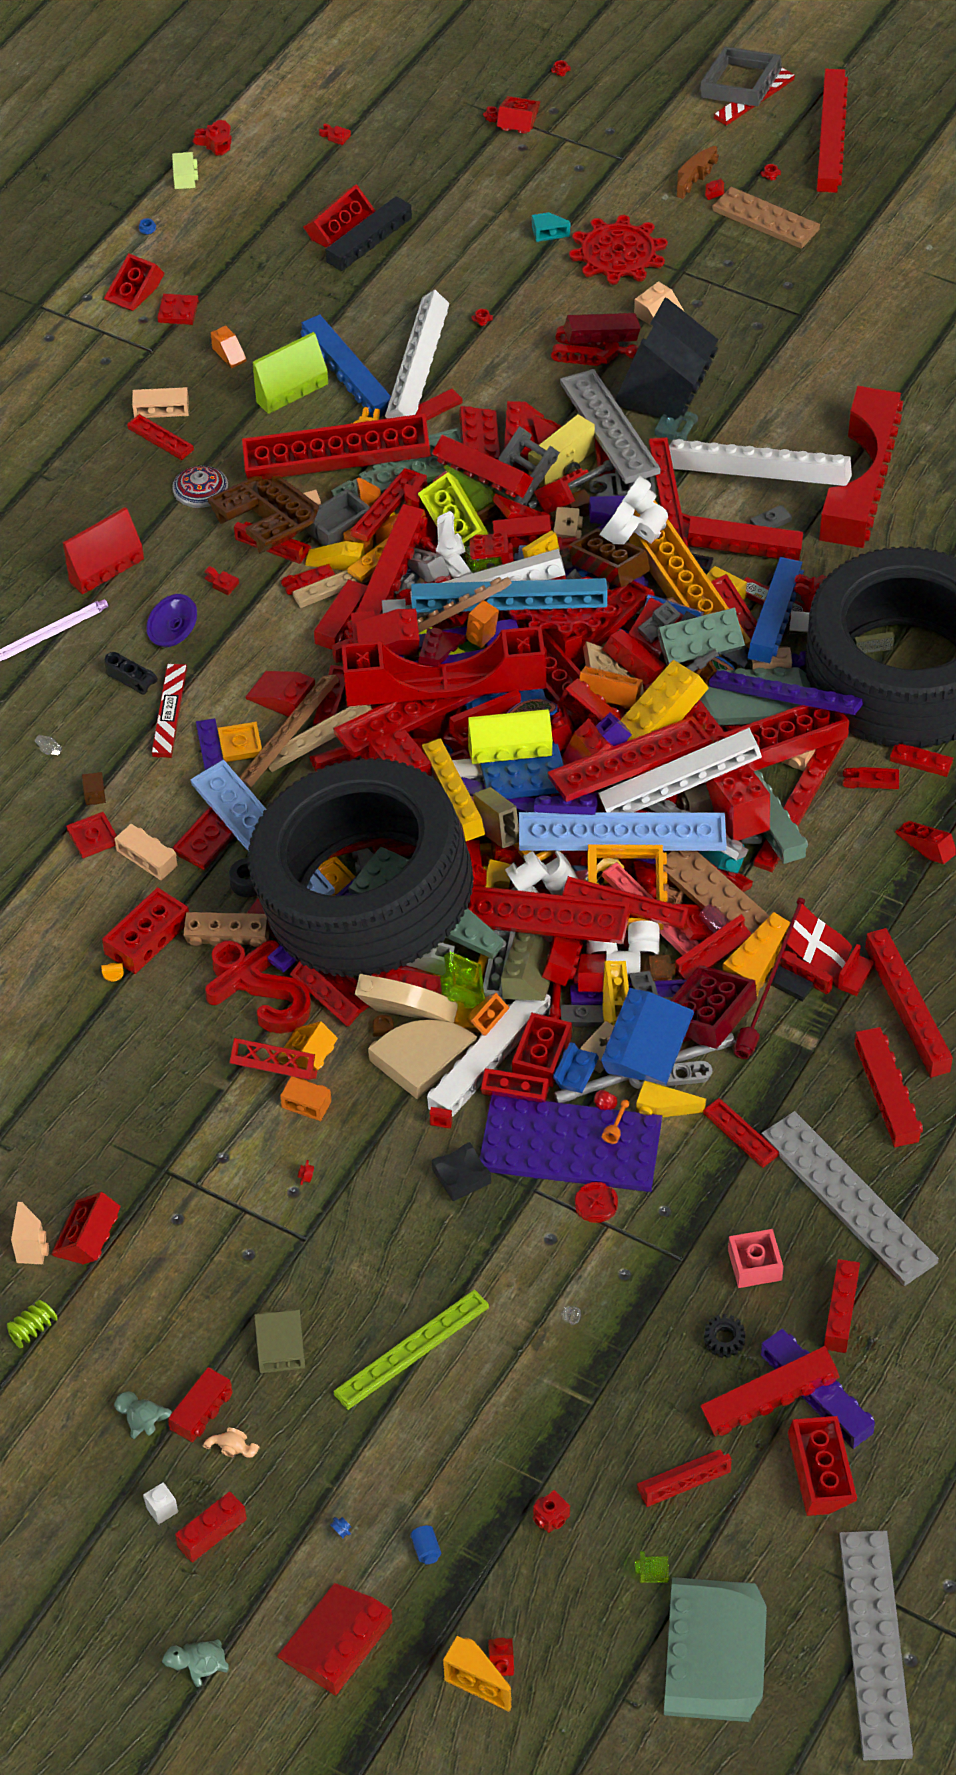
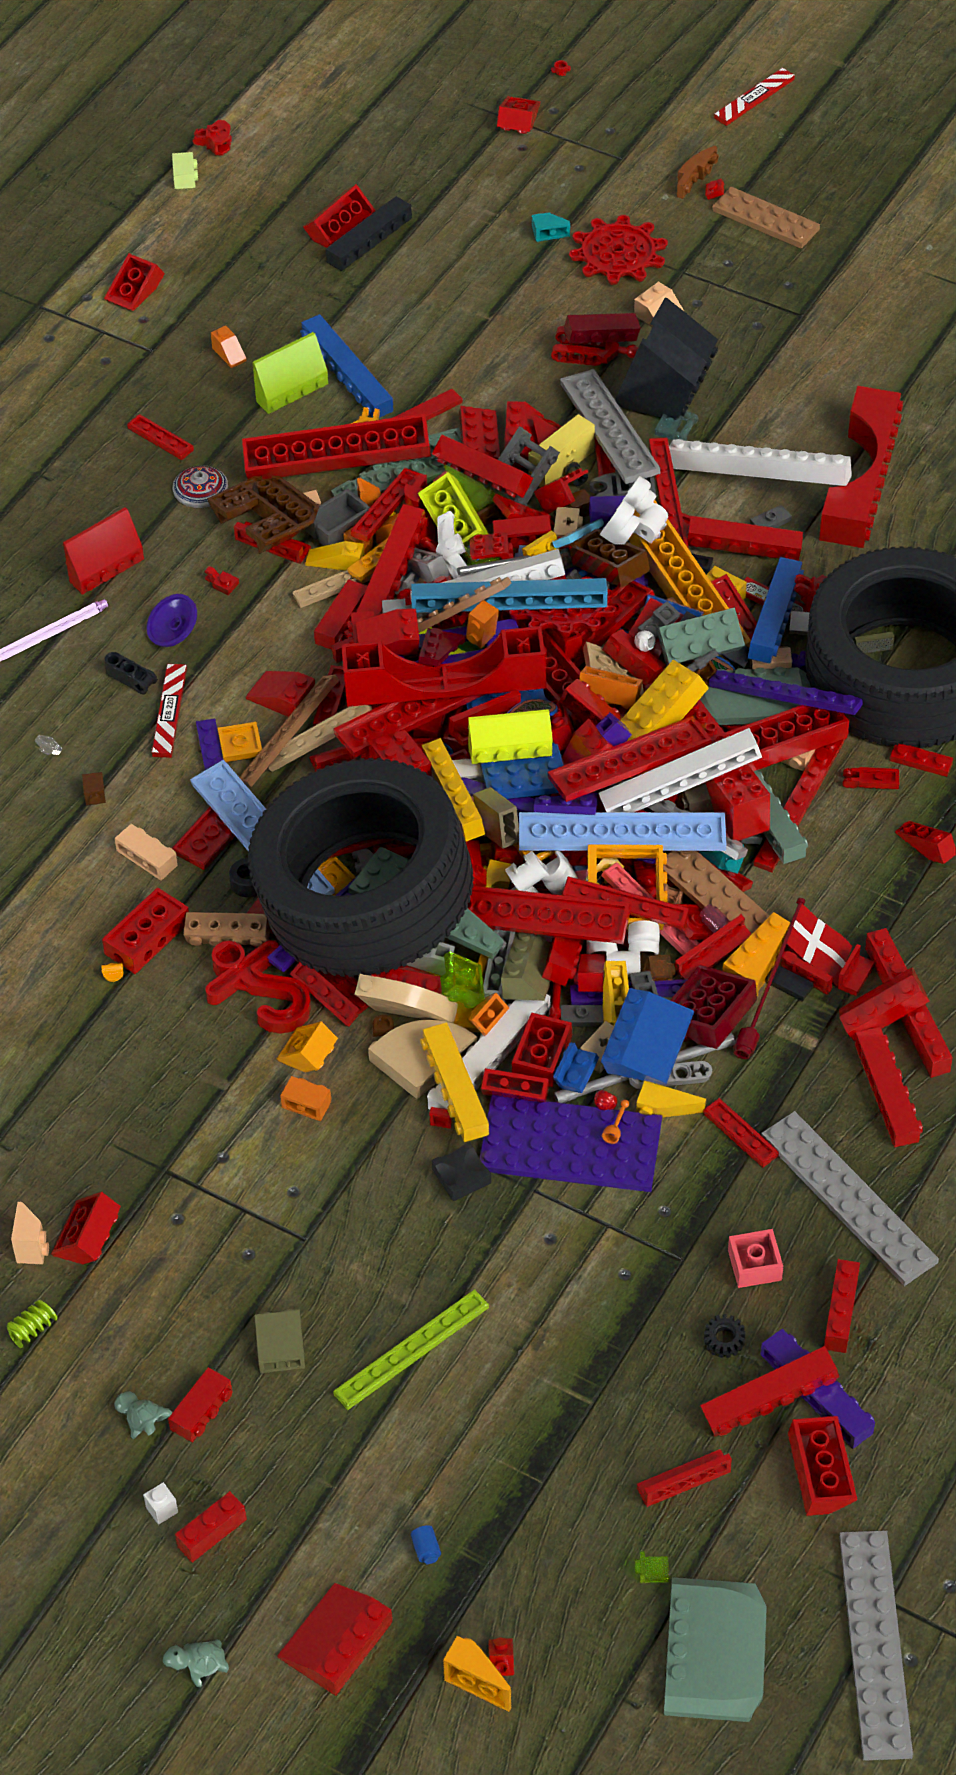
(92, 834): red plate -> none
(147, 226): blue plate -> none
(161, 402): light nougat brick -> none
(178, 309): red plate -> none
(232, 1443): light nougat piece -> none
(275, 1065): red fence -> none
(305, 1172): red plate -> none
(306, 578): red hinge -> none
(337, 134): red plate -> none
(341, 1526): blue plate -> none
(418, 356): white brick -> none
(455, 1082): none -> yellow brick
(482, 317): red plate -> none
(483, 566): none -> flat silver bar
(491, 114): red plate -> none
(551, 1512): red brick -> none
(574, 1312): clear hinge -> none
(578, 533): none -> medium azure tile
(596, 1202): red tile -> none
(607, 466): dark grey bar -> none
(644, 640): none -> white piece
(768, 62): dark grey window -> none
(771, 172): red plate -> none
(831, 131): red brick -> none
(884, 1003): none -> red slope

